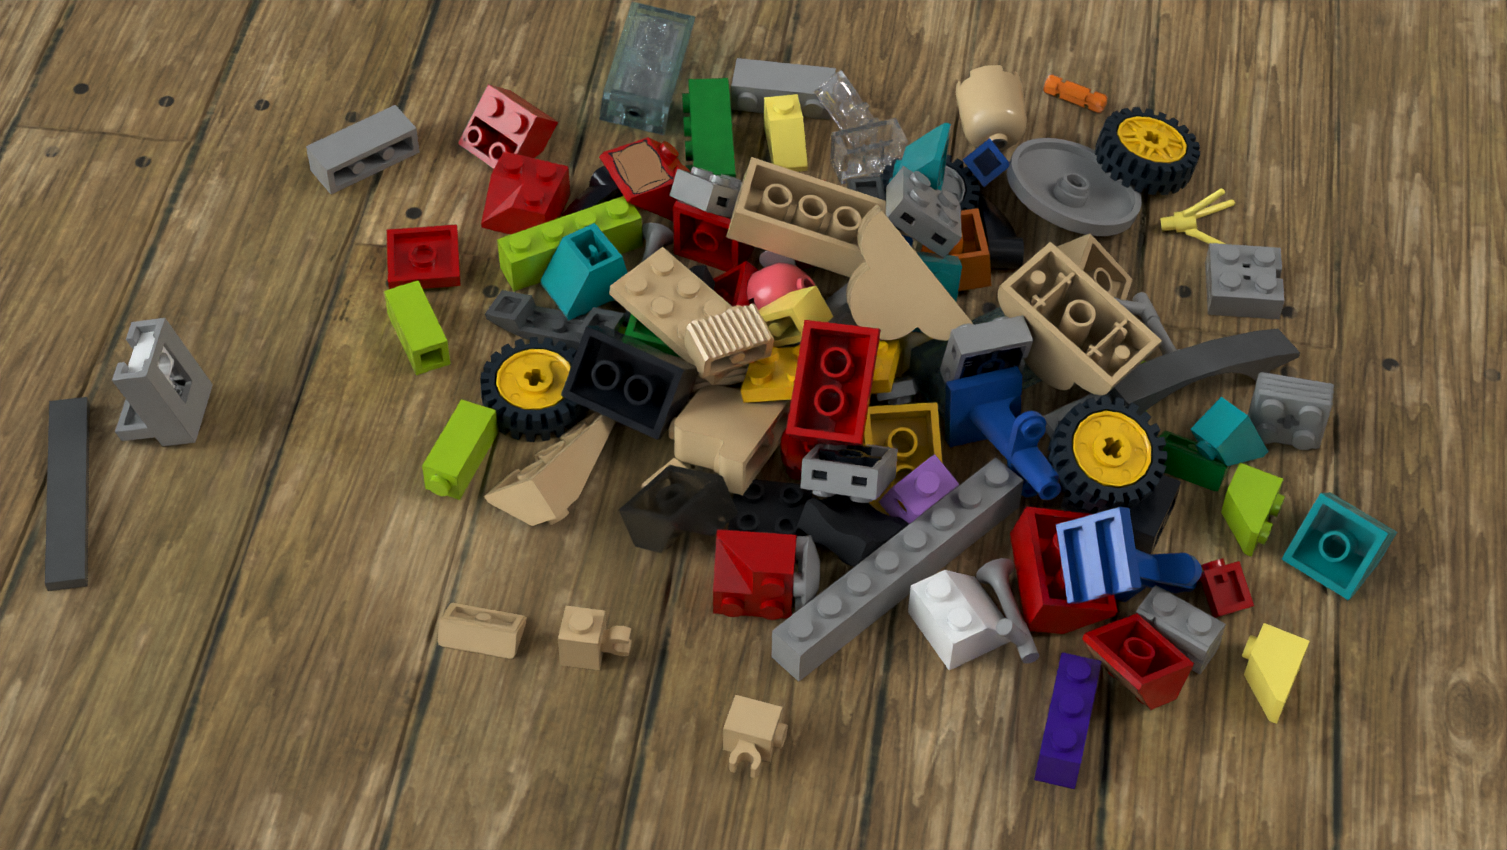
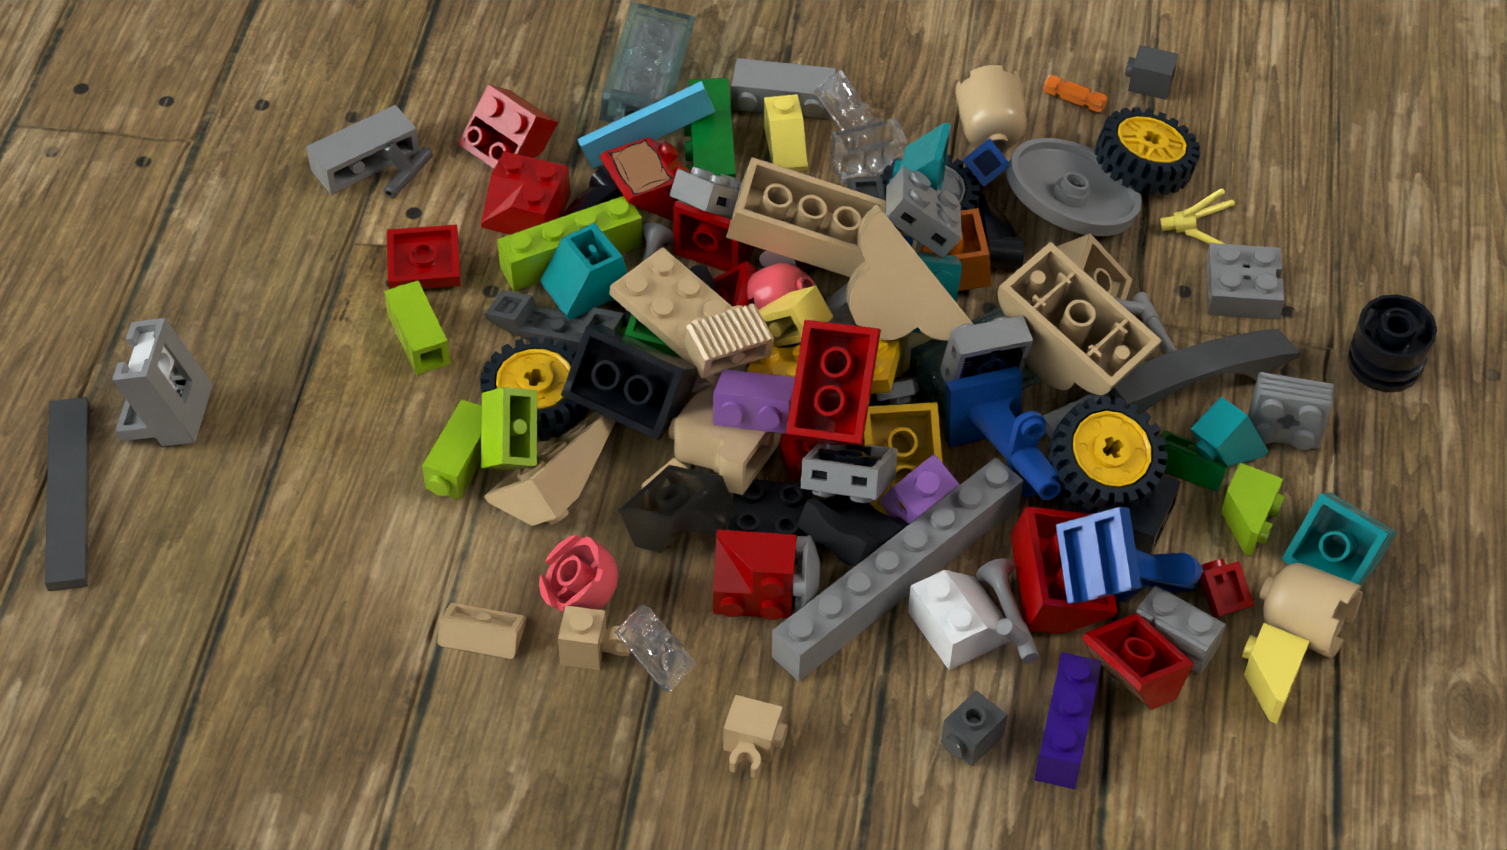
(407, 168): none -> dark grey piece
(509, 429): none -> lime brick
(579, 575): none -> coral cylinder
(649, 122): none -> medium azure tile
(655, 648): none -> clear plate
(752, 401): none -> medium lavender brick
(973, 728): none -> dark grey brick
(1151, 72): none -> dark grey brick
(1311, 605): none -> tan cylinder
(1391, 343): none -> black wheel

